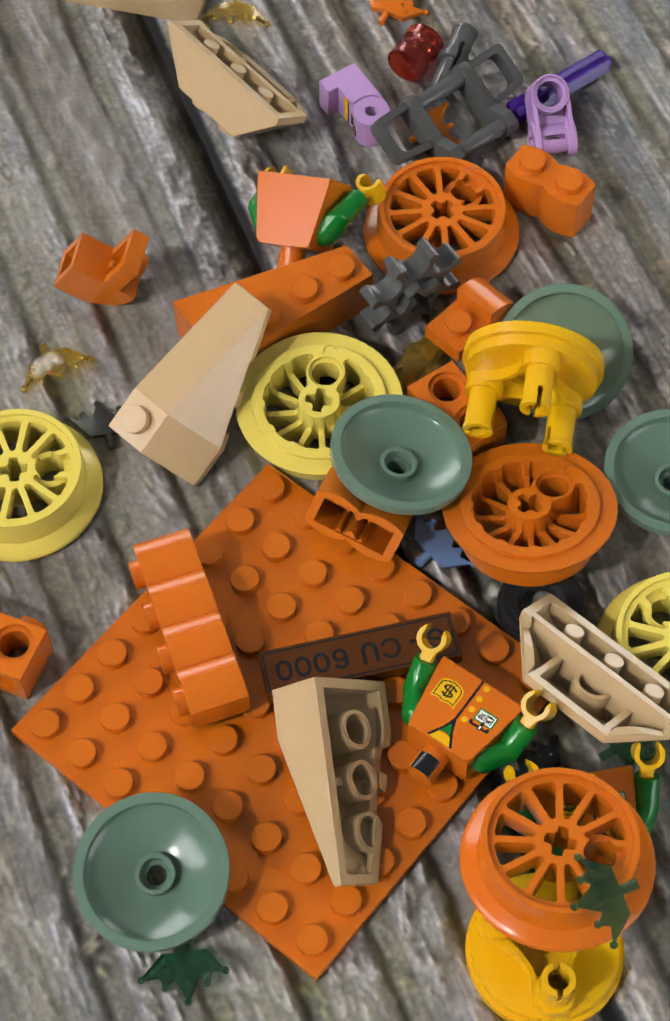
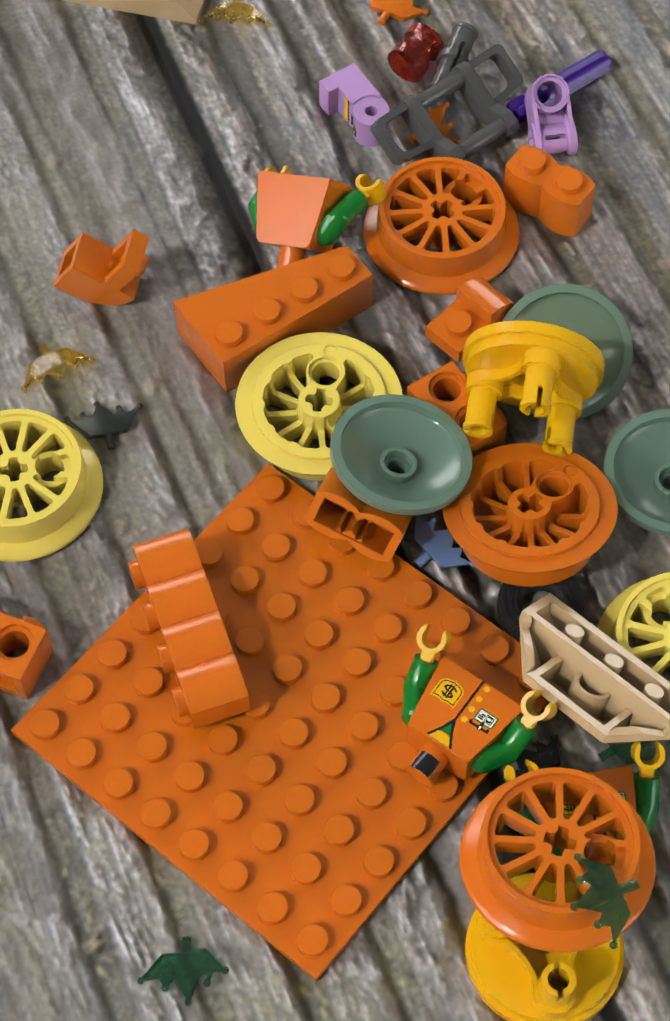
(123, 851): sand green dish -> none
(189, 396): tan wedge -> none
(229, 83): tan wedge -> none
(333, 749): tan wedge -> none
(358, 655): reddish brown tile -> none
(410, 286): dark grey gear -> none
(417, 360): clear yellow pin -> none

